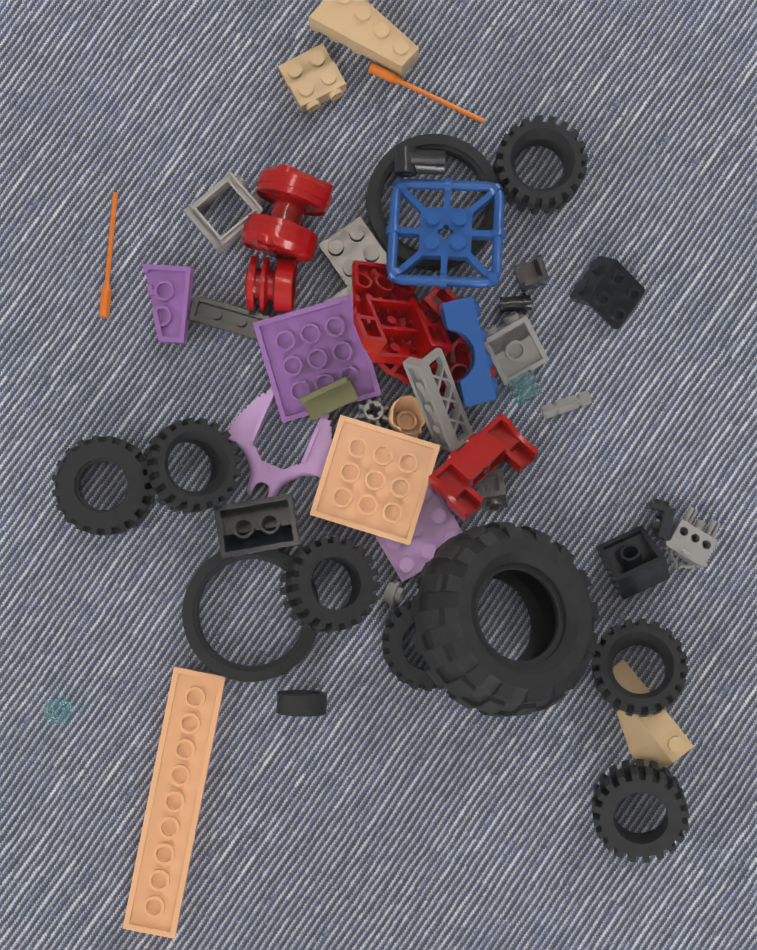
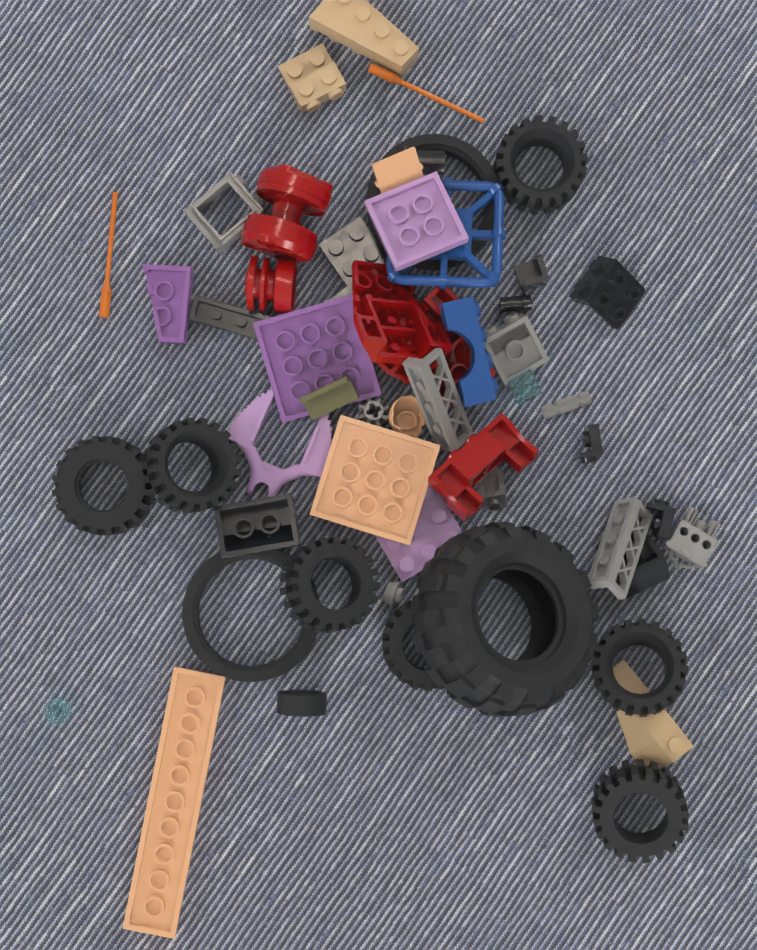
(397, 170): none -> light nougat piece
(416, 221): none -> lavender plate
(591, 439): none -> black bracket
(615, 542): none -> light grey fence

